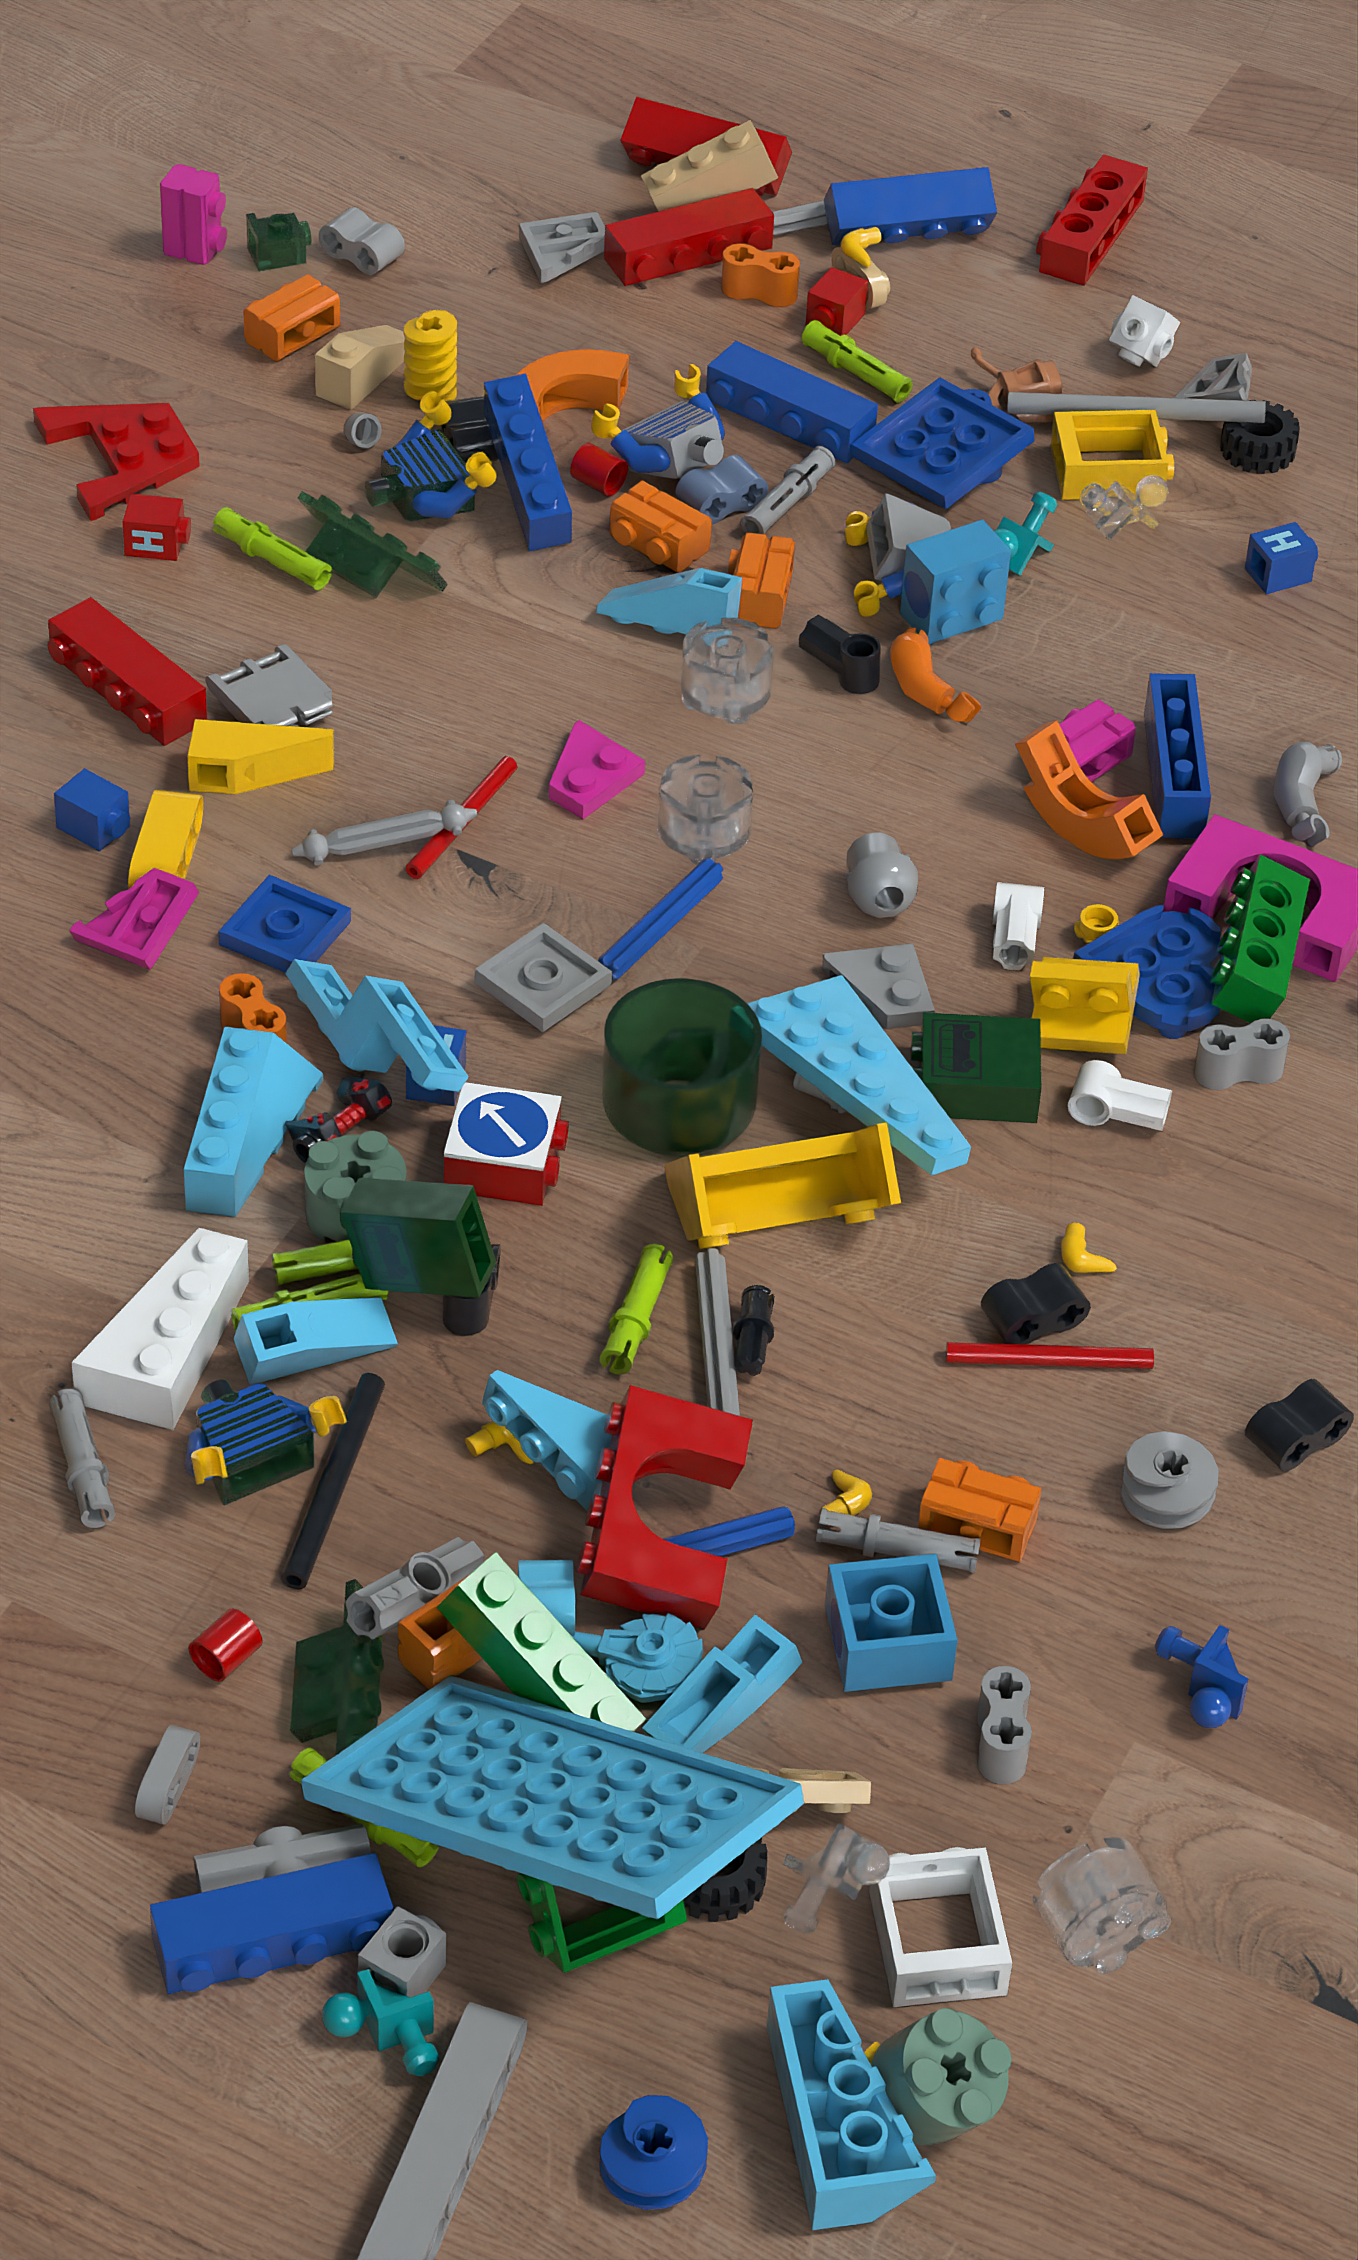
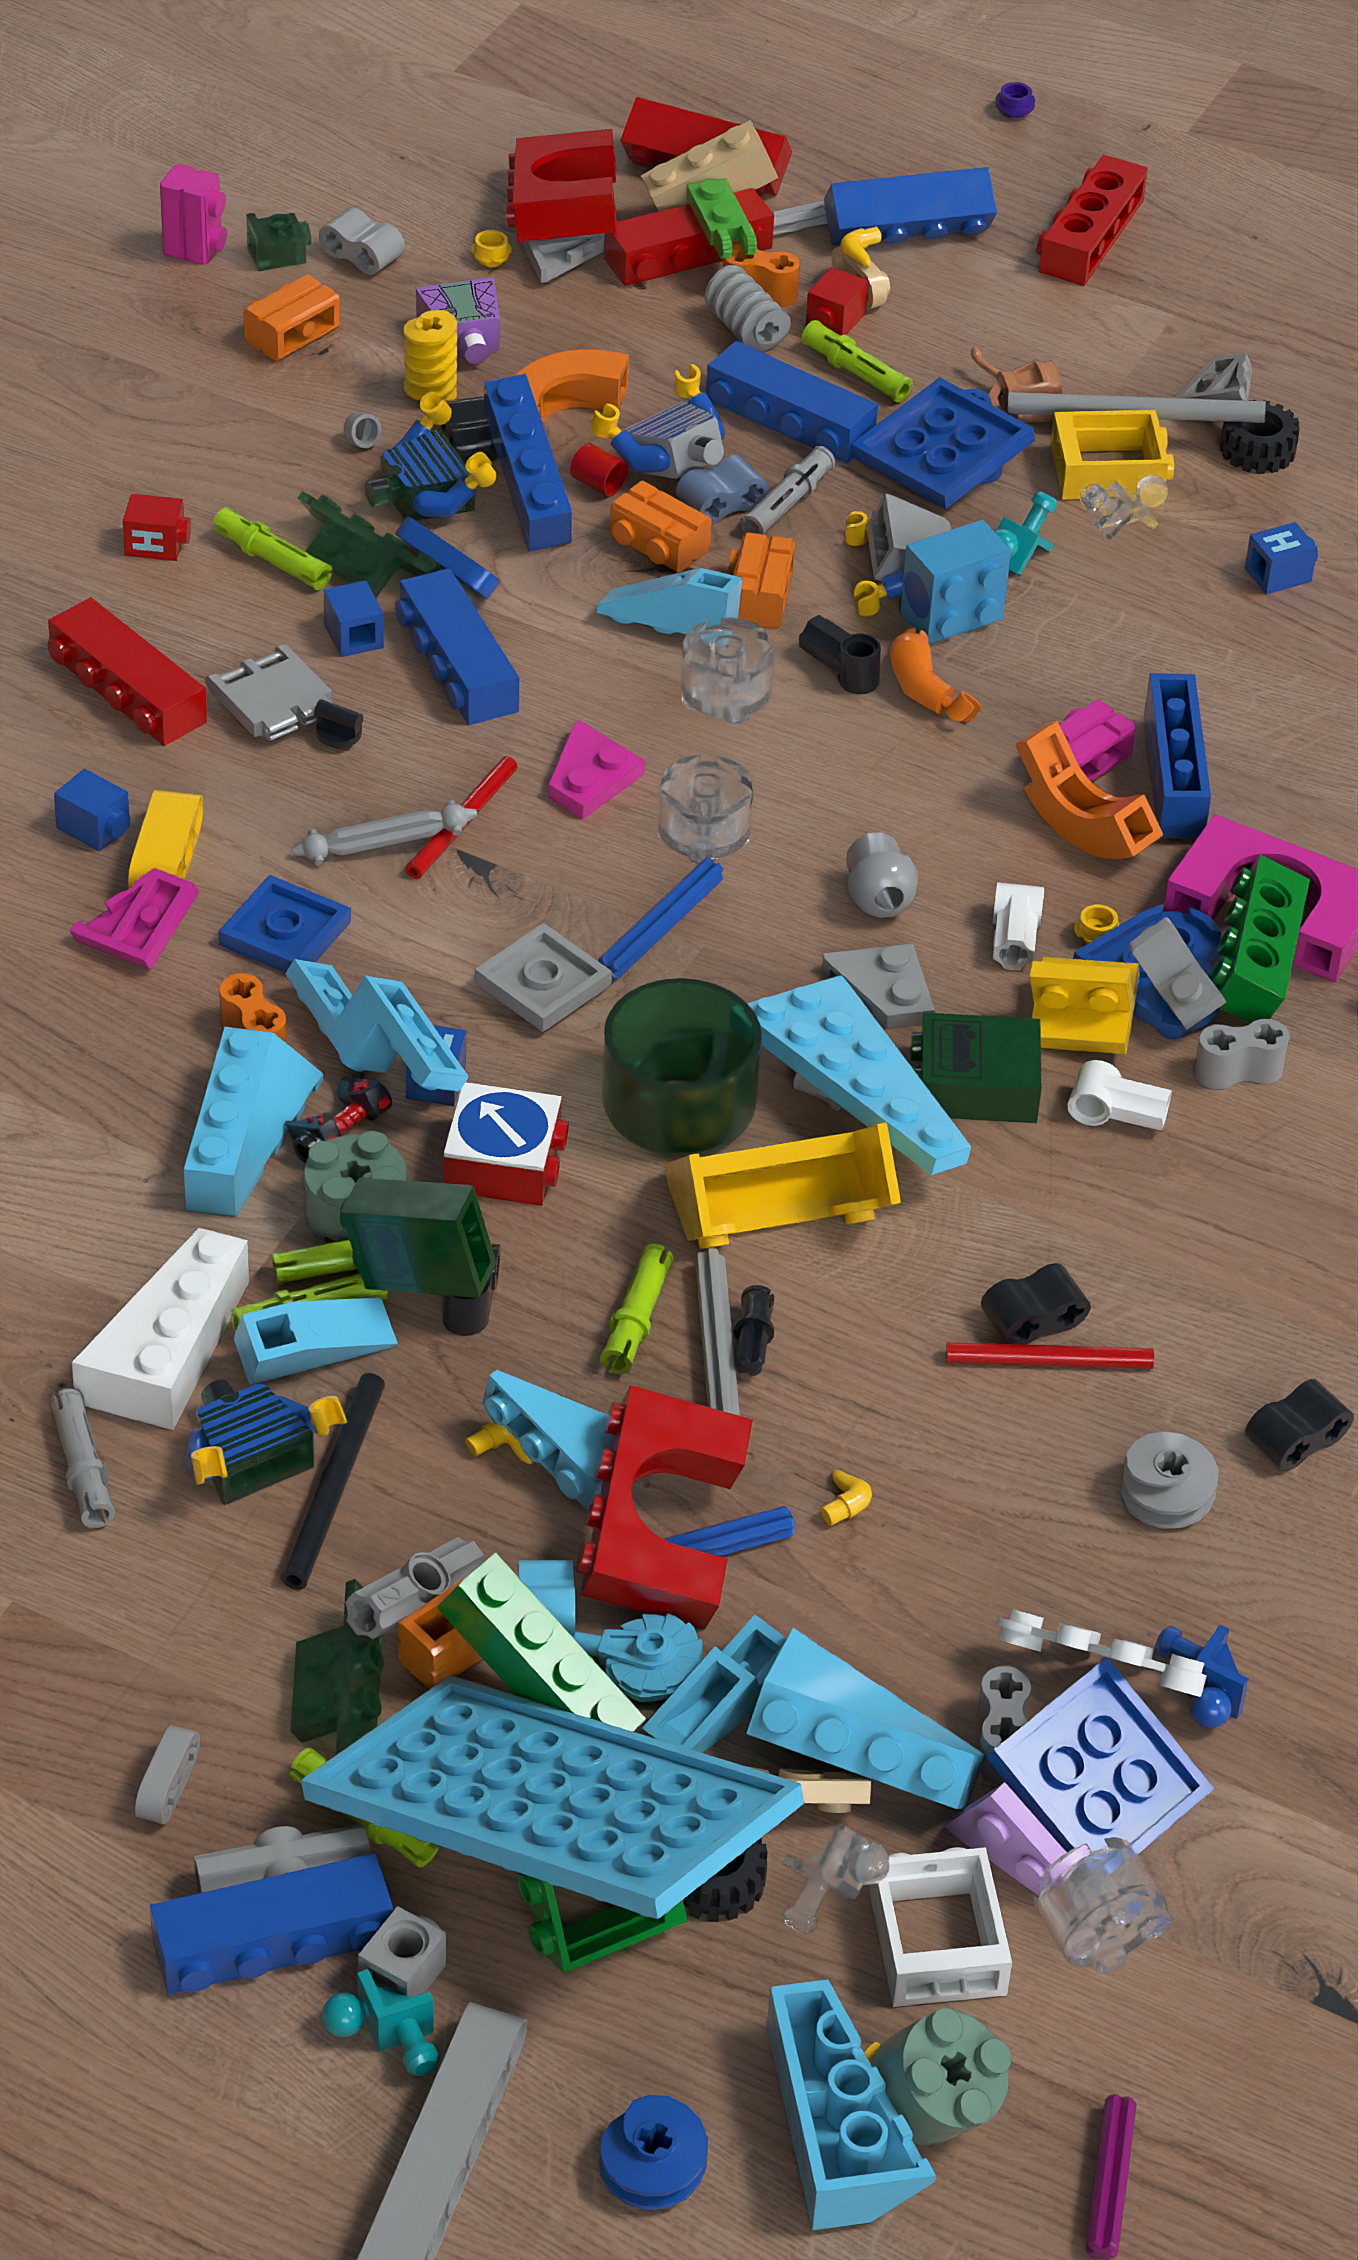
(136, 440): red wing -> none
(225, 1645): red beam -> none
(253, 756): yellow slope -> none
(337, 725): none -> black plate
(353, 618): none -> blue brick
(357, 363): tan slope -> none
(447, 556): none -> blue beam
(458, 646): none -> blue brick
(476, 313): none -> medium lavender torso
(491, 248): none -> yellow plate
(562, 185): none -> red arch
(721, 216): none -> bright green hinge
(746, 309): none -> light grey piece
(847, 1720): none -> medium azure wedge
(890, 1622): dark azure brick -> none
(896, 1539): light grey pin -> none
(981, 1506): orange brick -> none
(1010, 1834): none -> lavender wing
(1015, 100): none -> dark purple plate
(1026, 1631): none -> white plant
(1076, 1256): yellow animal -> none
(1100, 1766): none -> plate
(1111, 2177): none -> magenta axle
(1143, 332): white brick -> none
(1176, 973): none -> light grey bracket
(1294, 786): light grey arm -> none

